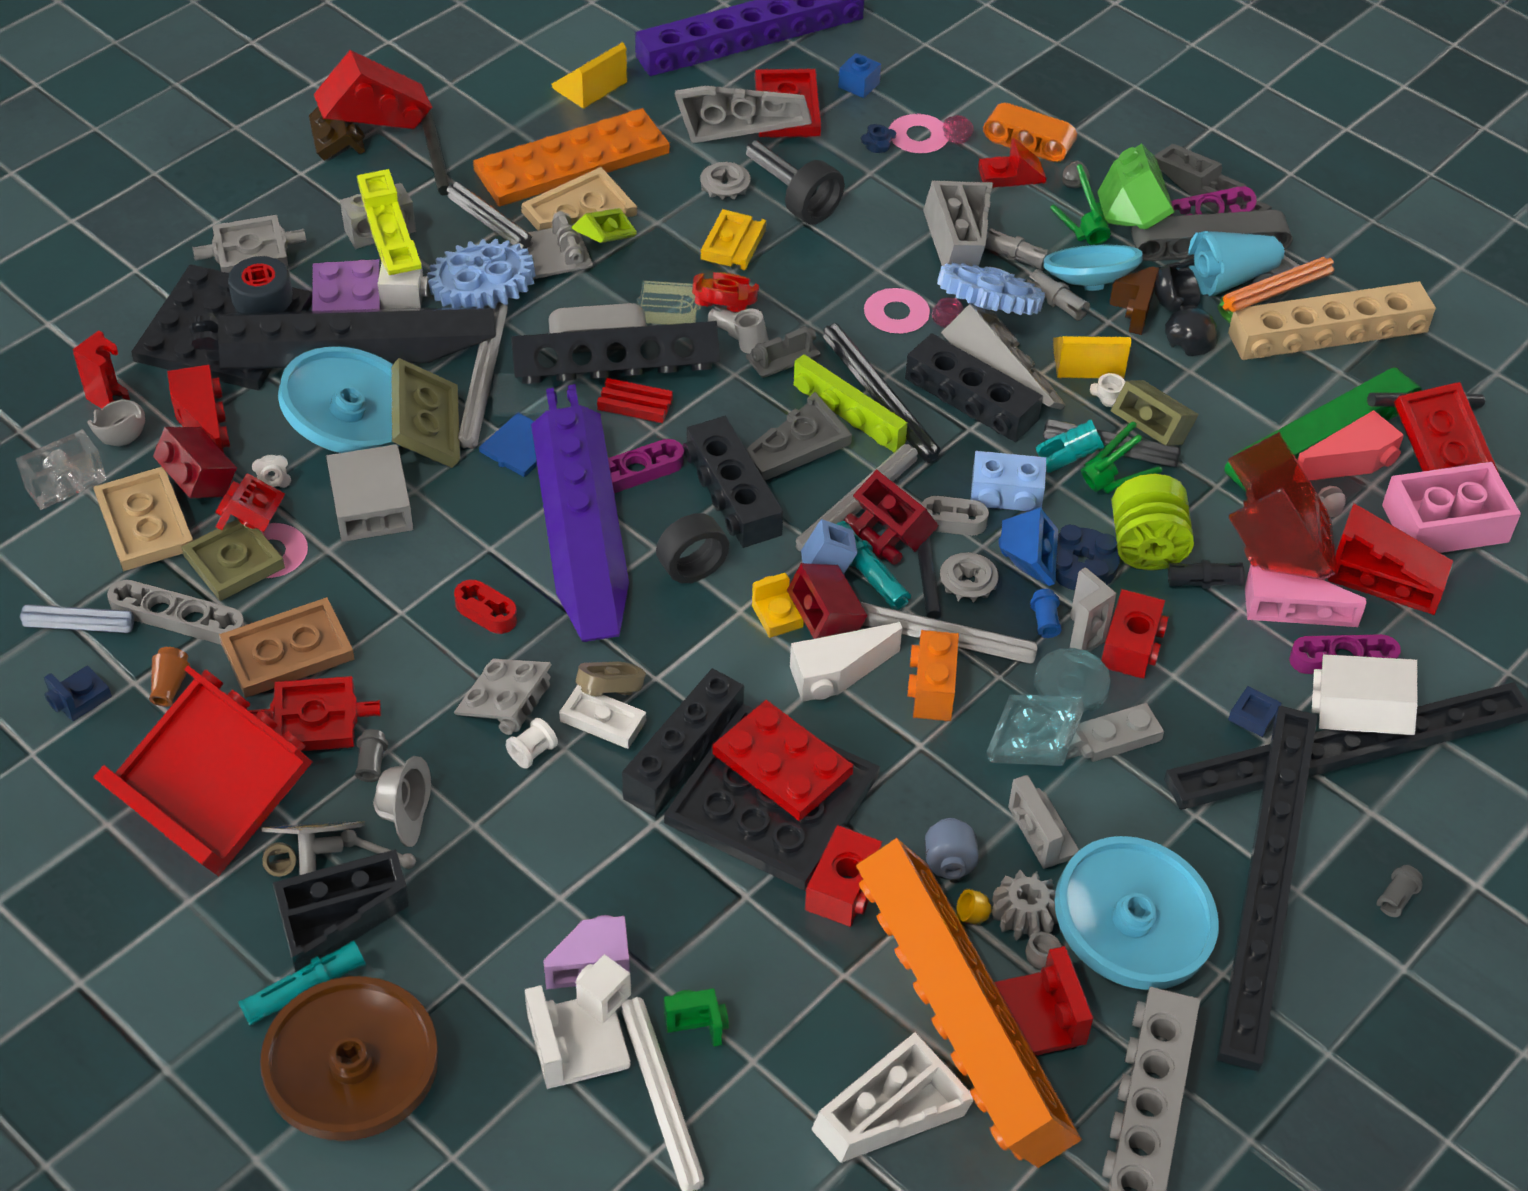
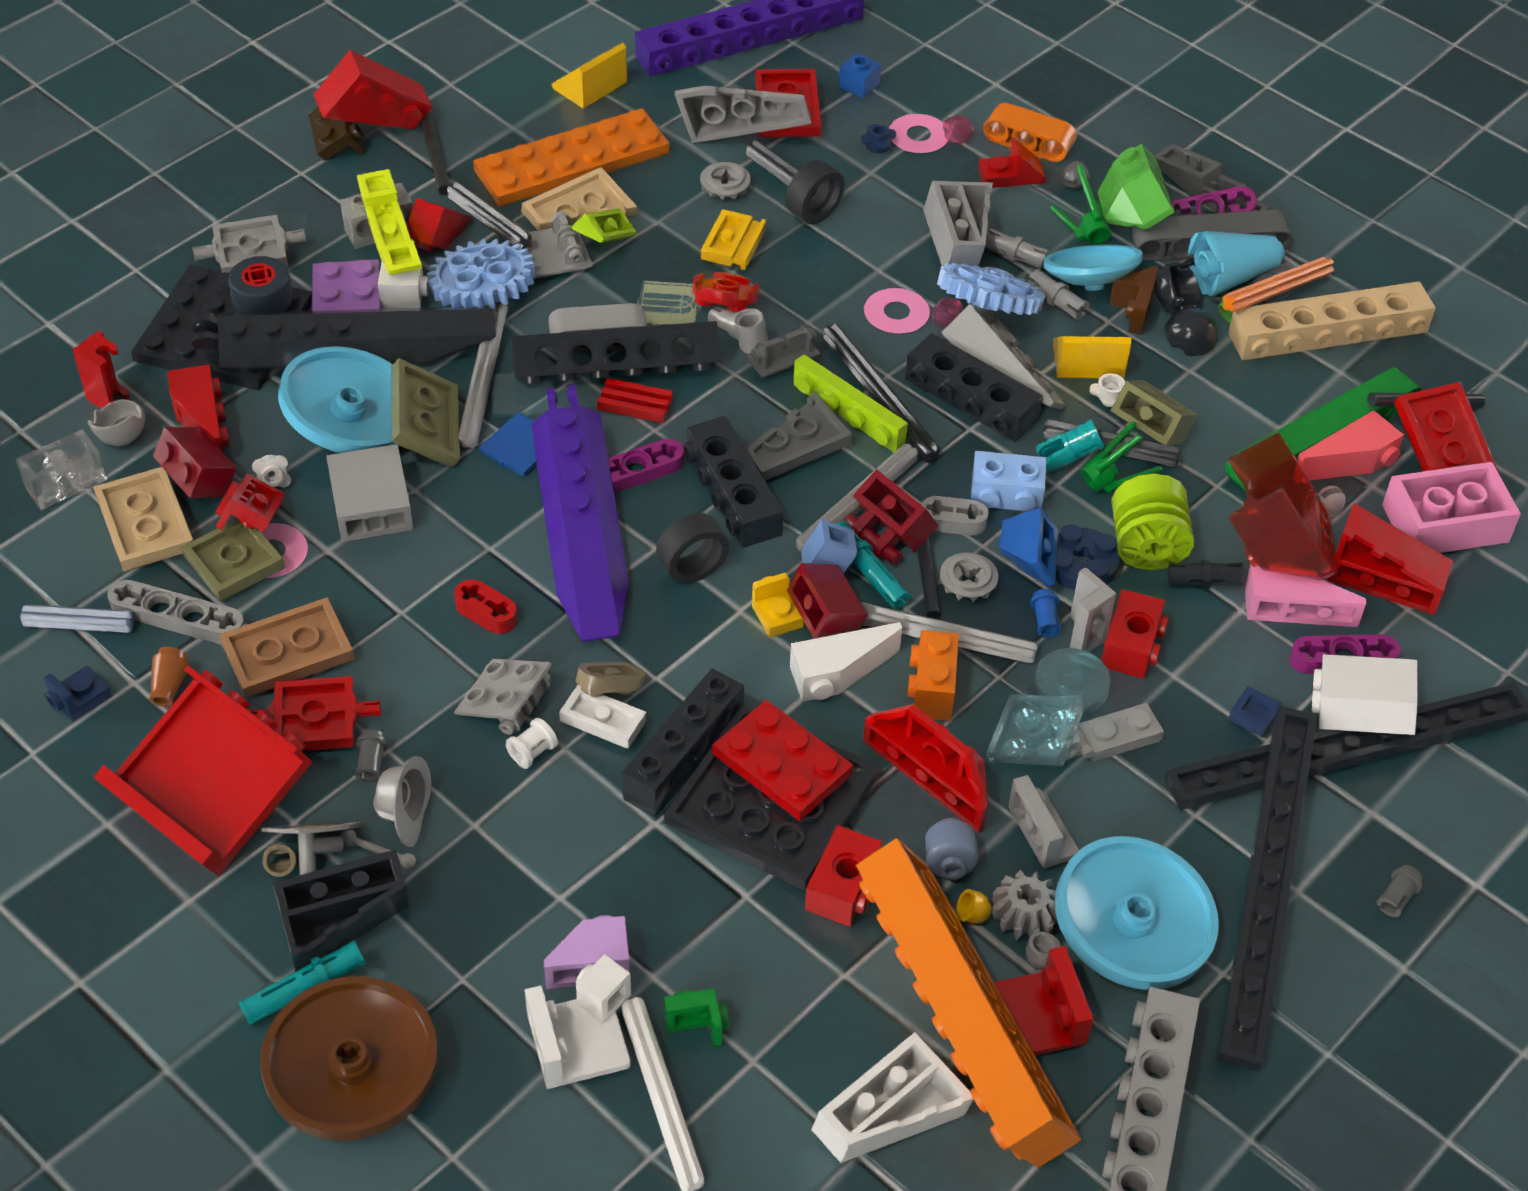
(435, 225): none -> red slope
(931, 760): none -> red wedge

